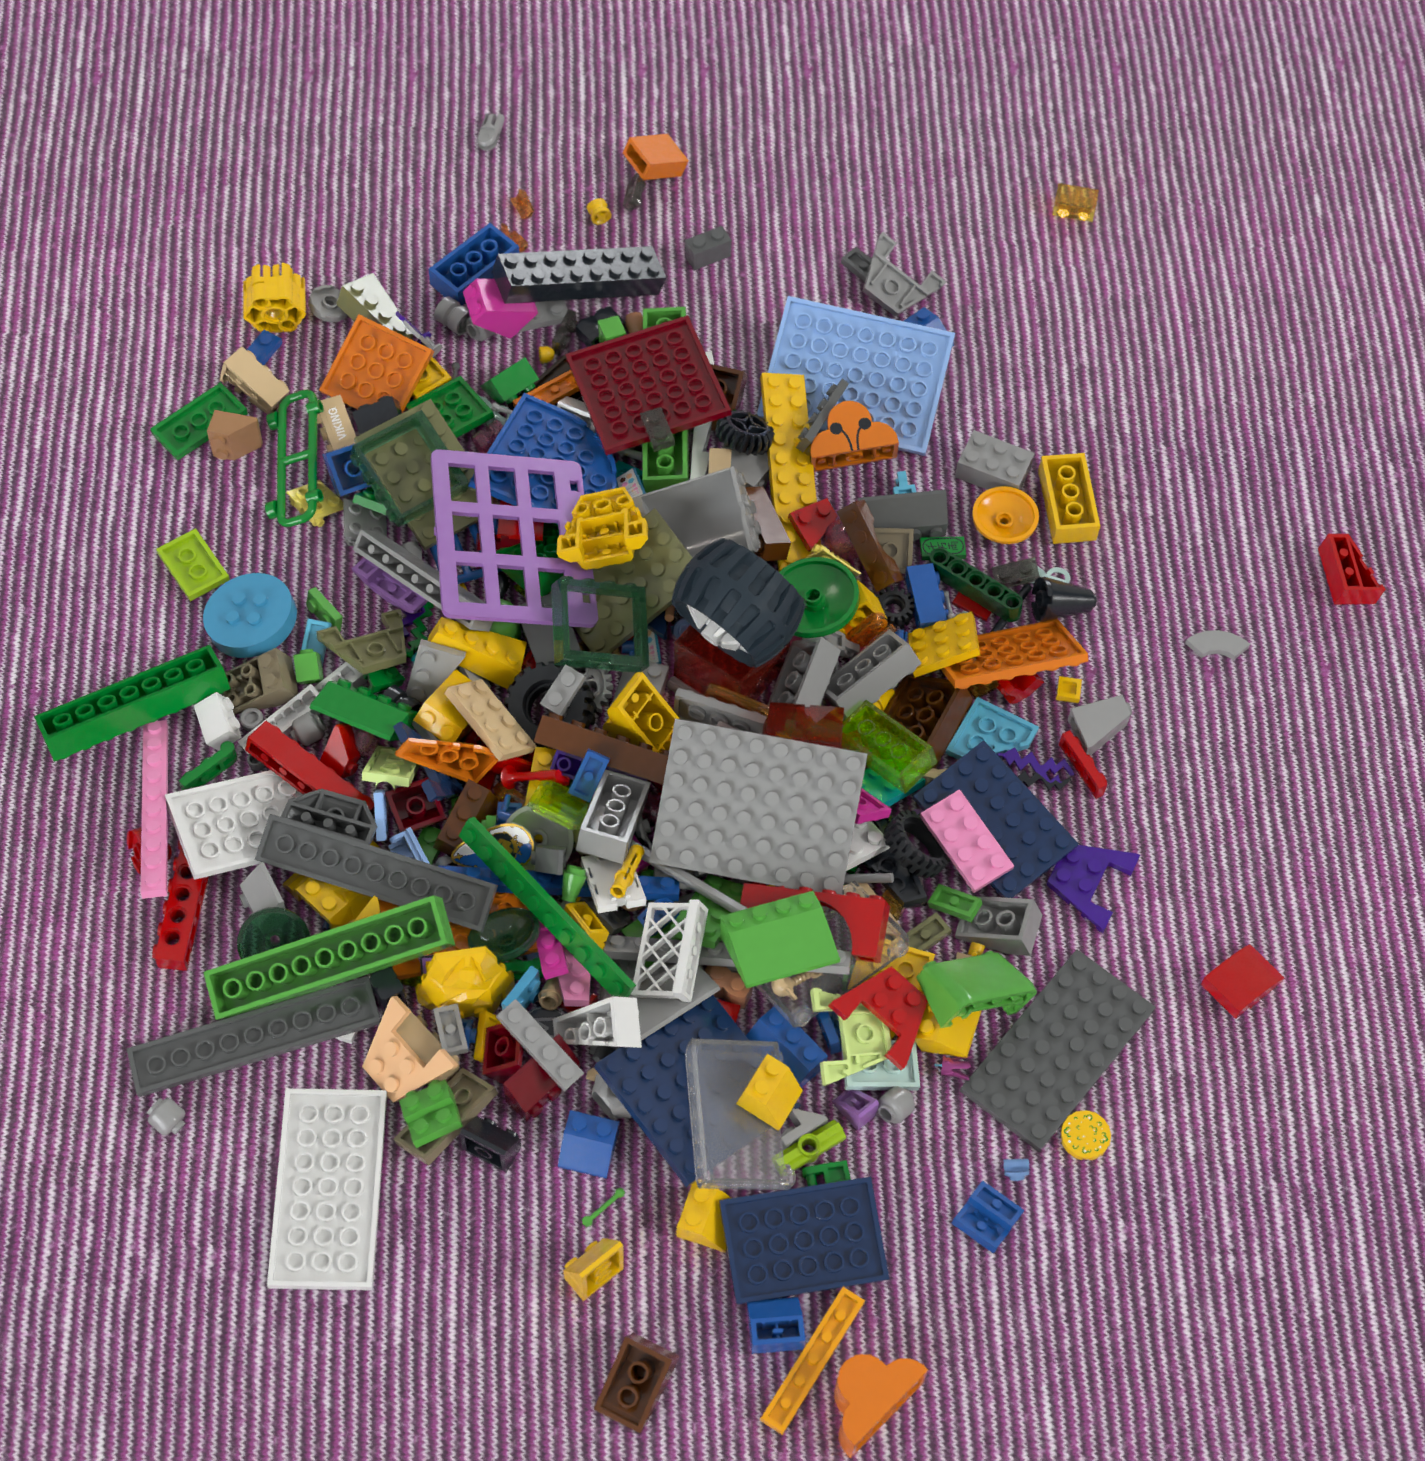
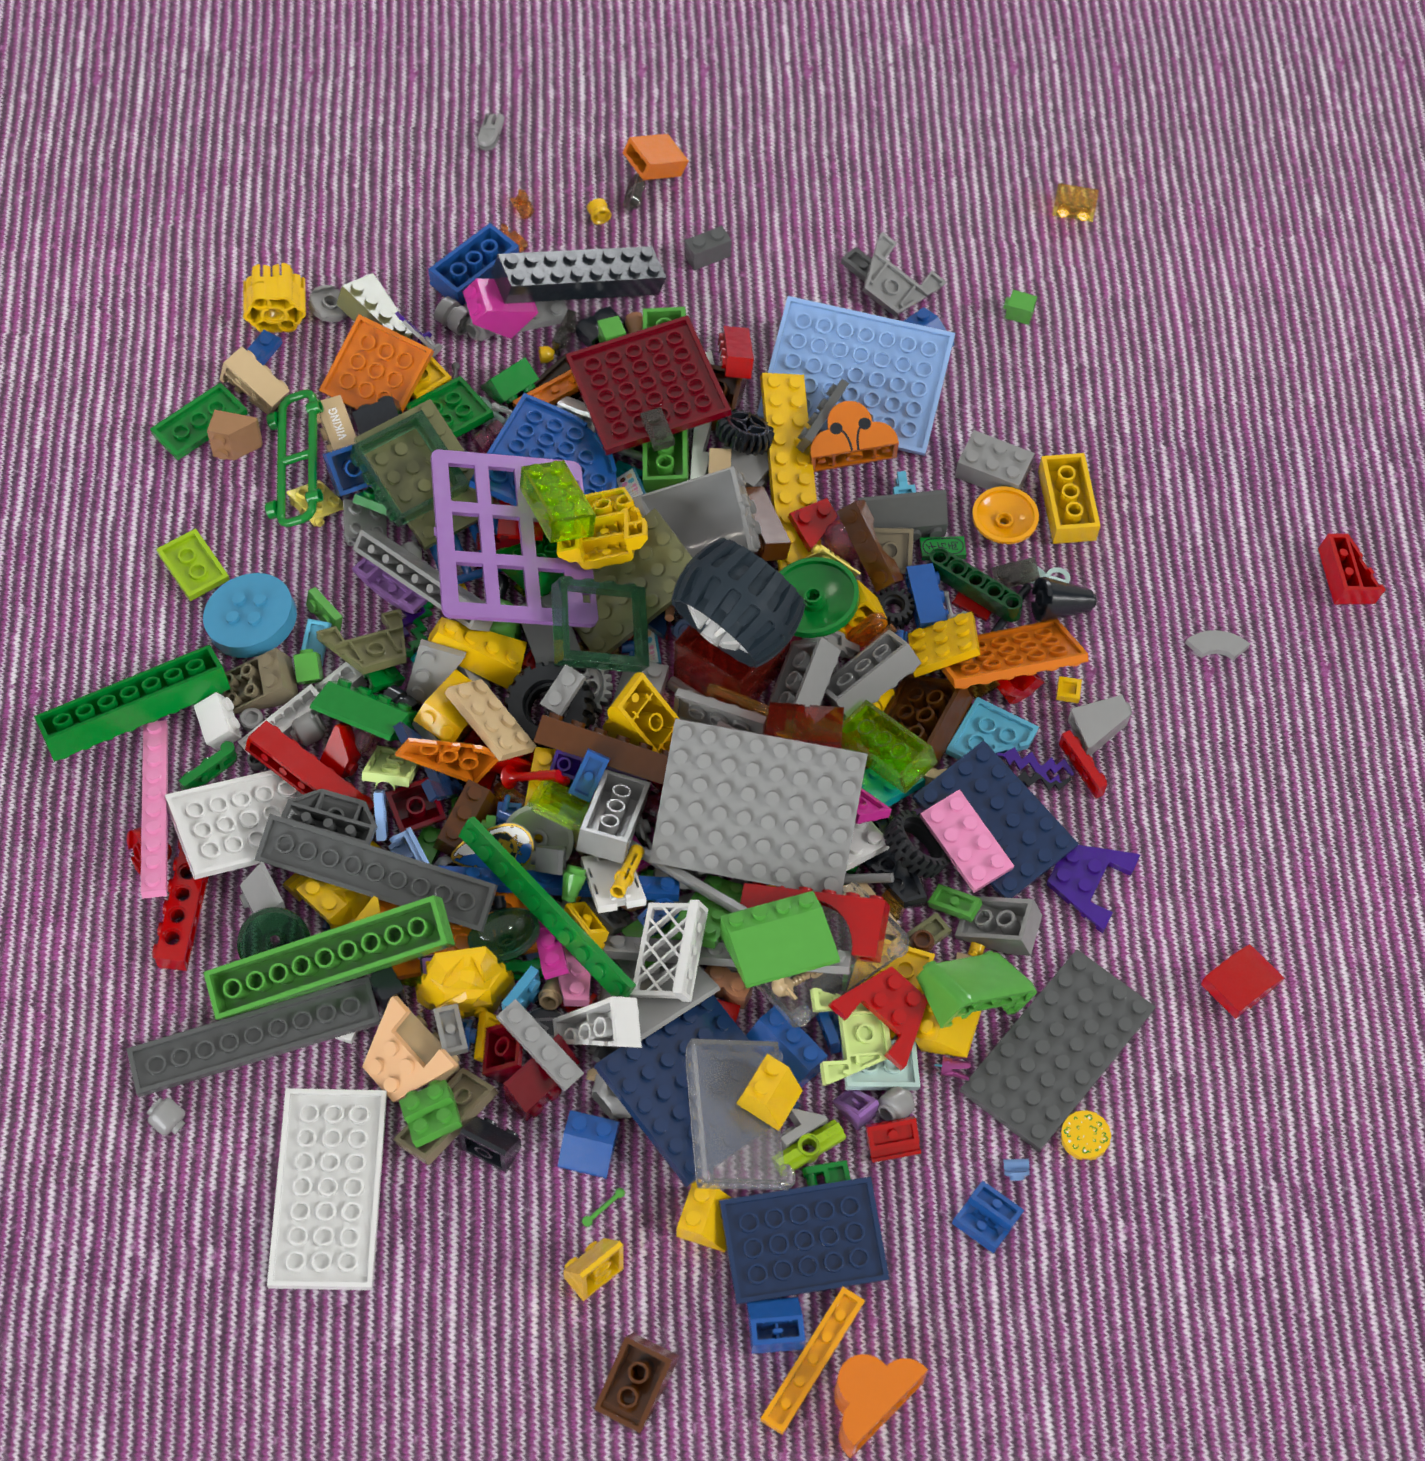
(498, 903): none -> black hand
(557, 501): none -> clear neon green brick
(736, 352): none -> red brick
(893, 1139): none -> red plate
(922, 940): none -> reddish brown plate
(1020, 307): none -> bright green brick

